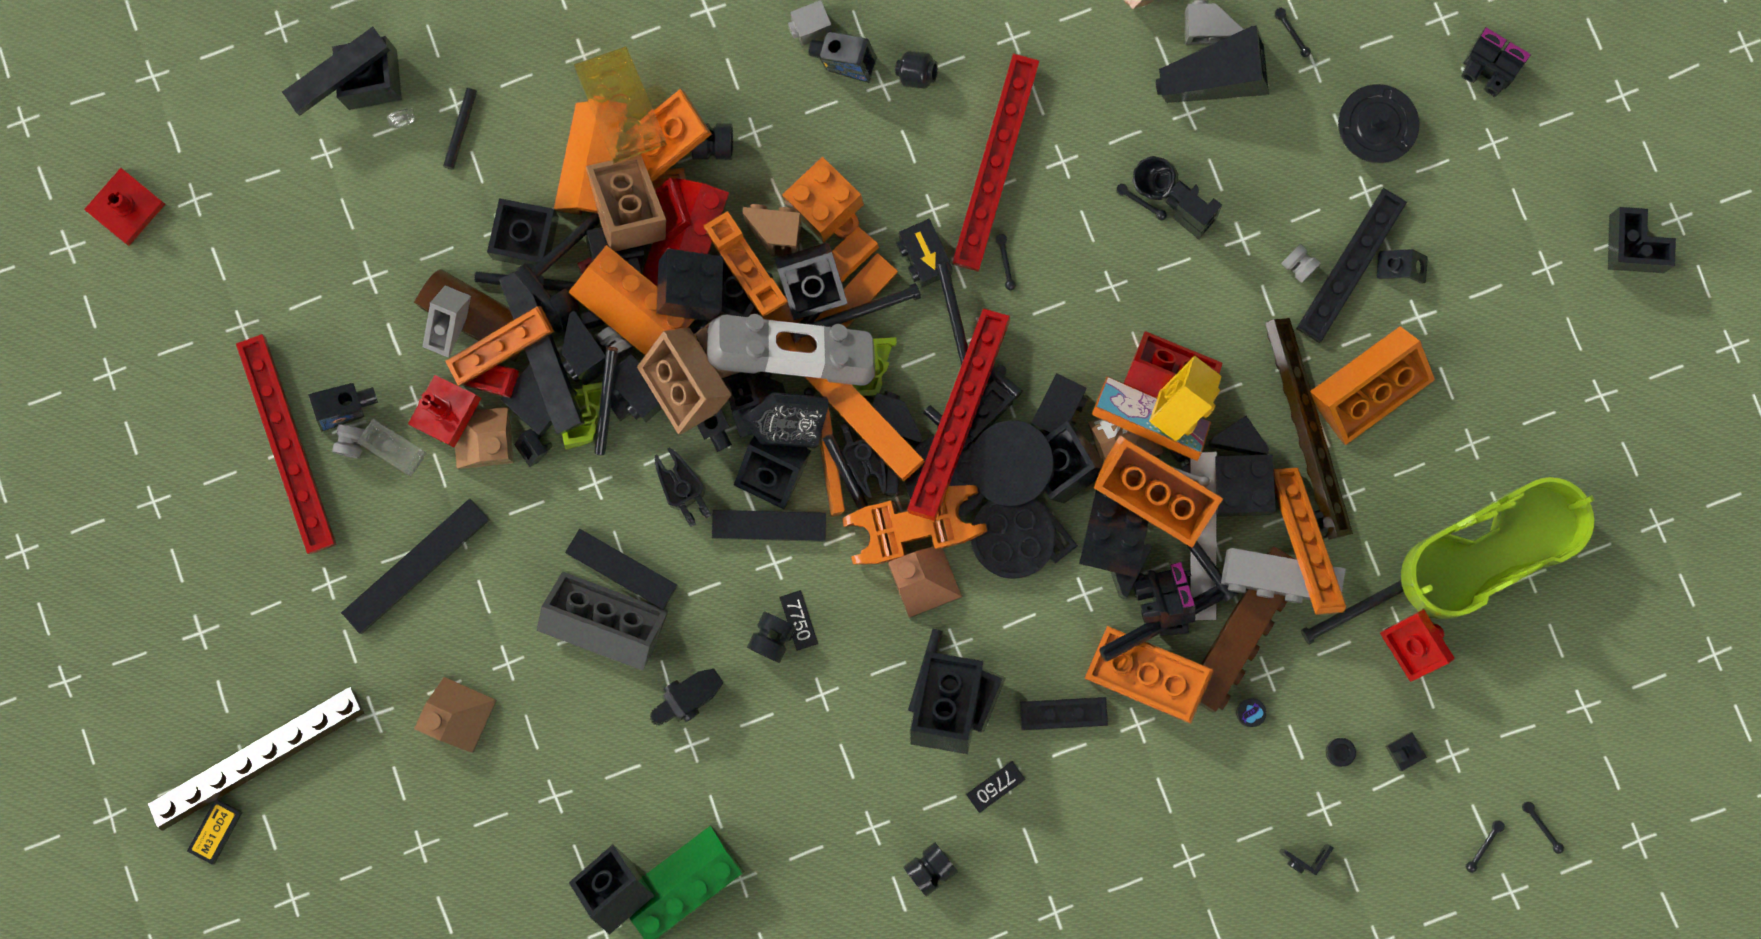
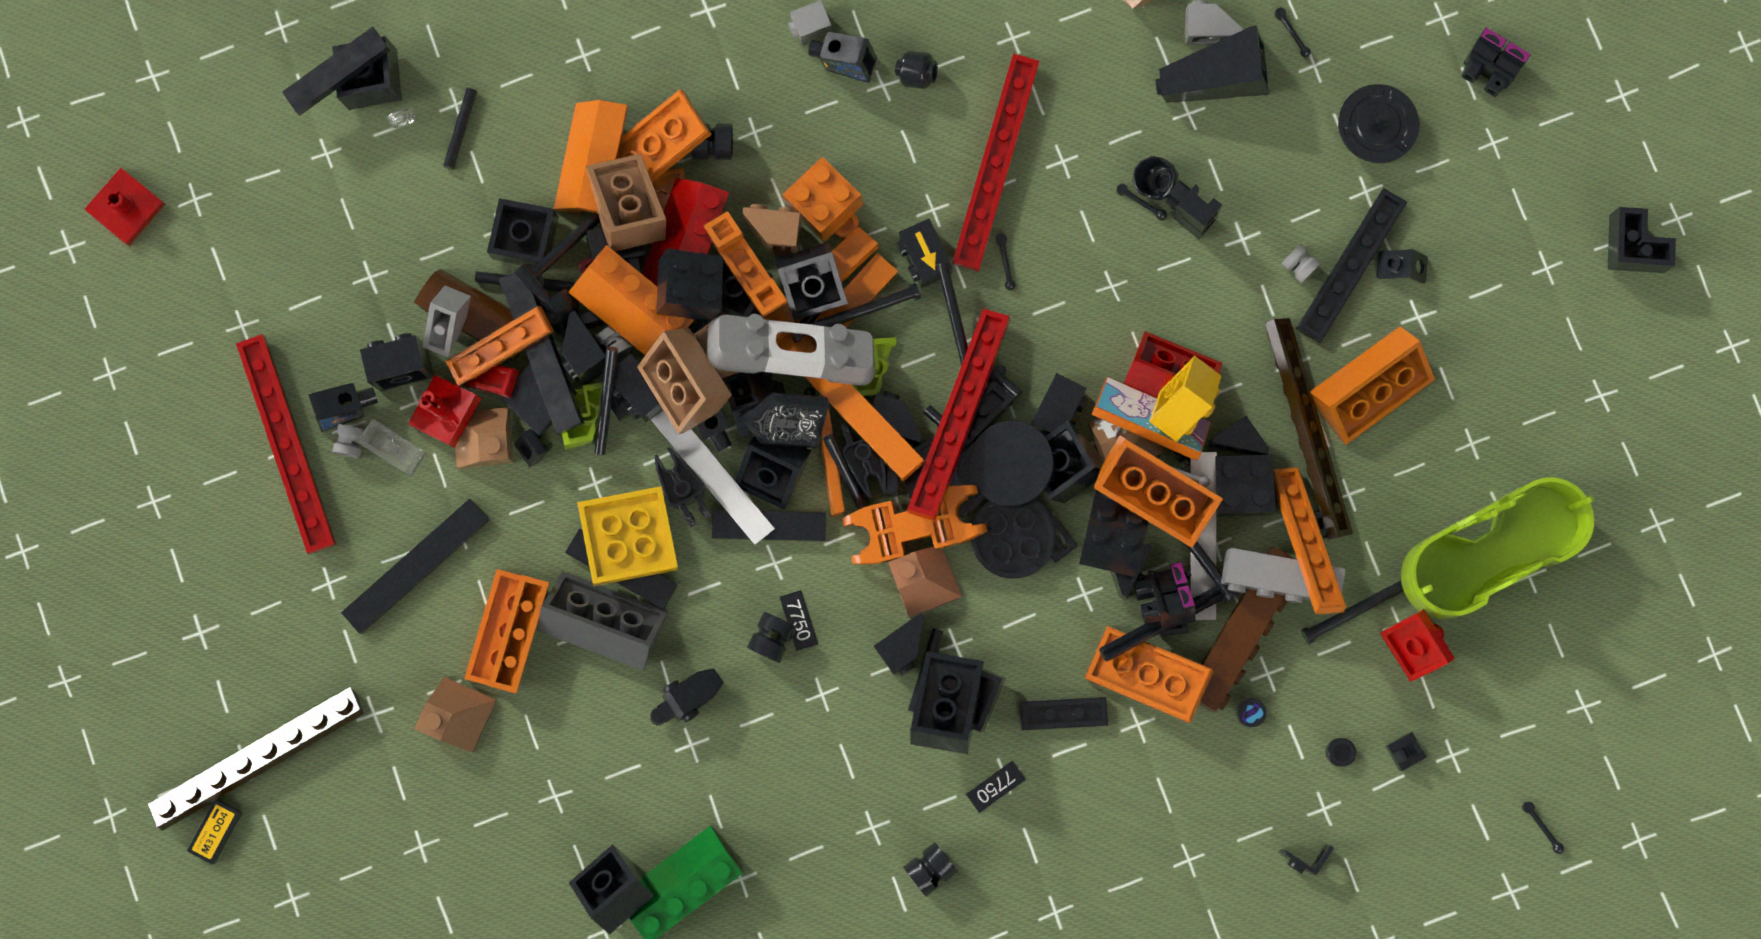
(396, 362): none -> black brick
(506, 631): none -> orange slope
(620, 104): clear yellow plate -> none
(627, 536): none -> yellow plate
(673, 208): red tile -> none
(716, 479): none -> white sticker
(901, 646): none -> black slope
(1497, 826): black hinge -> none

